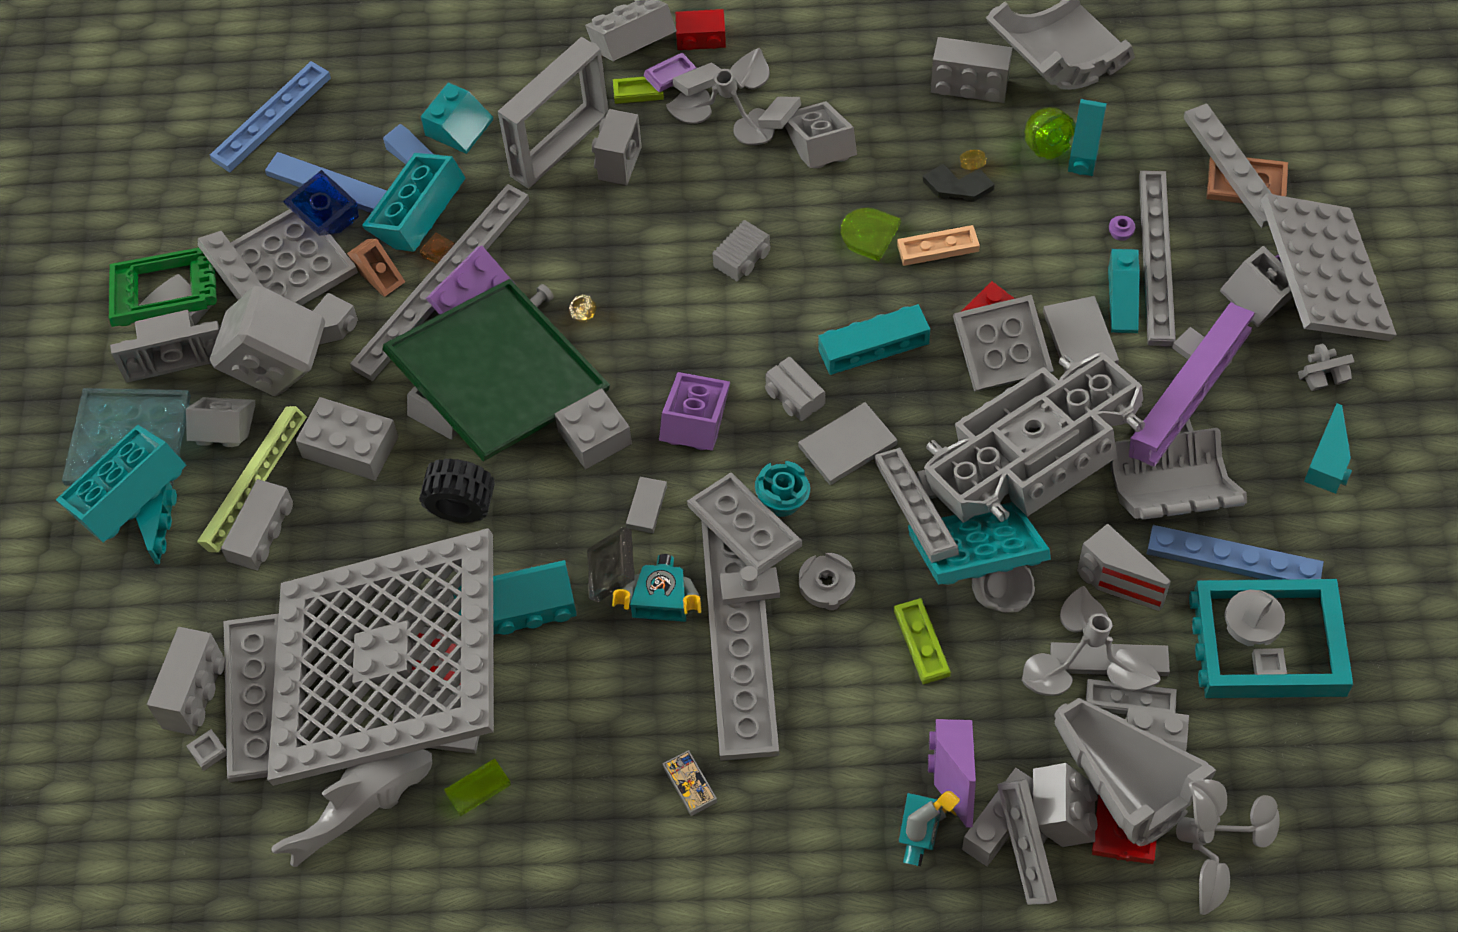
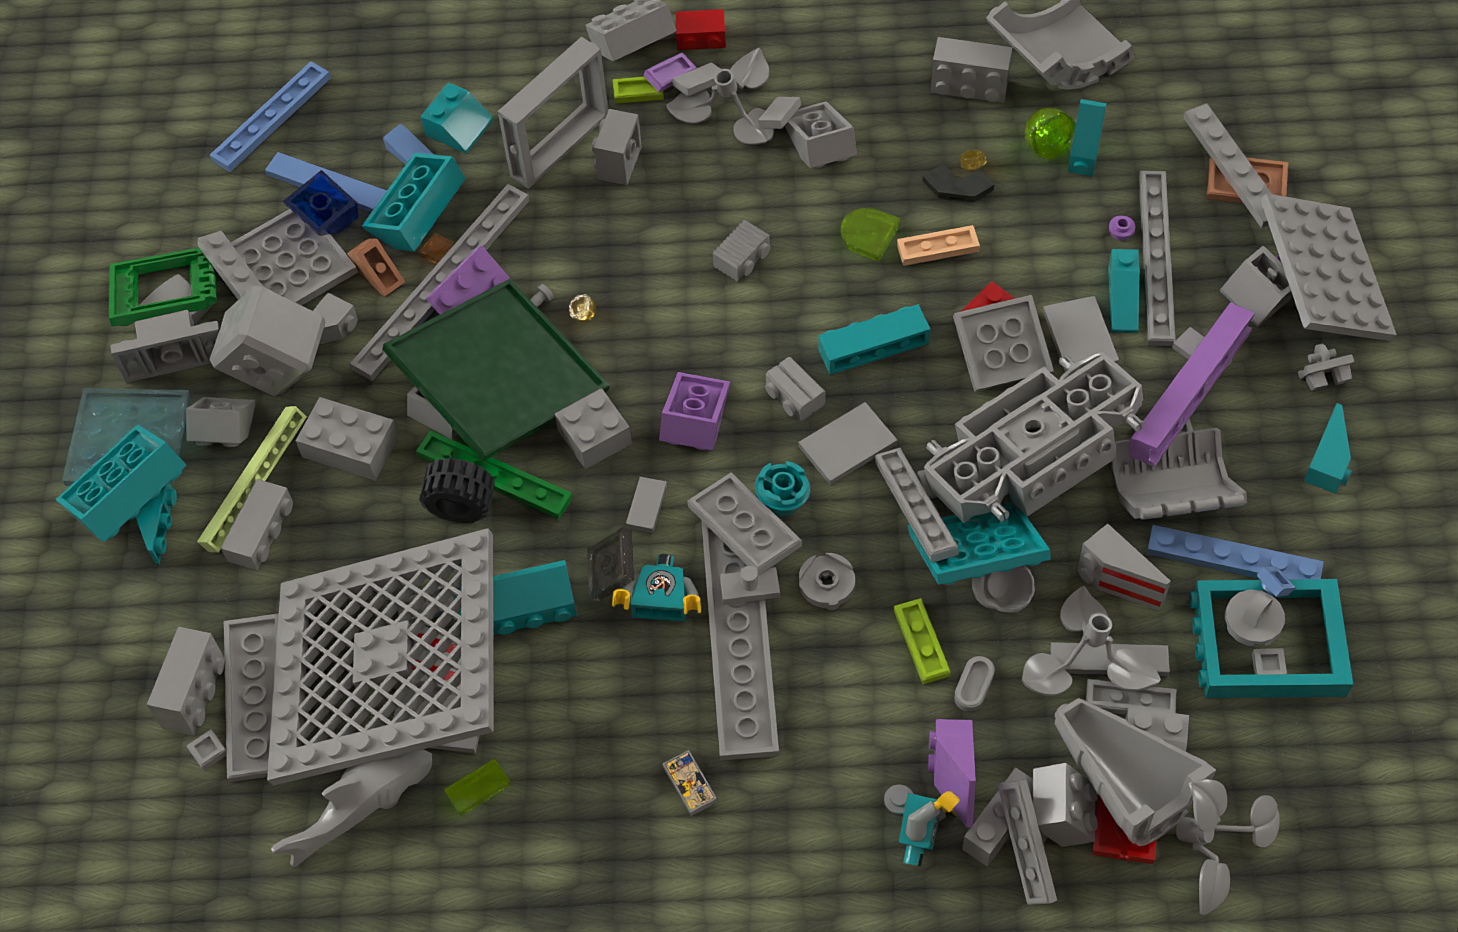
(508, 479): none -> green plate
(896, 798): none -> light grey plate
(974, 683): none -> light grey tile
(1275, 582): none -> medium blue plate

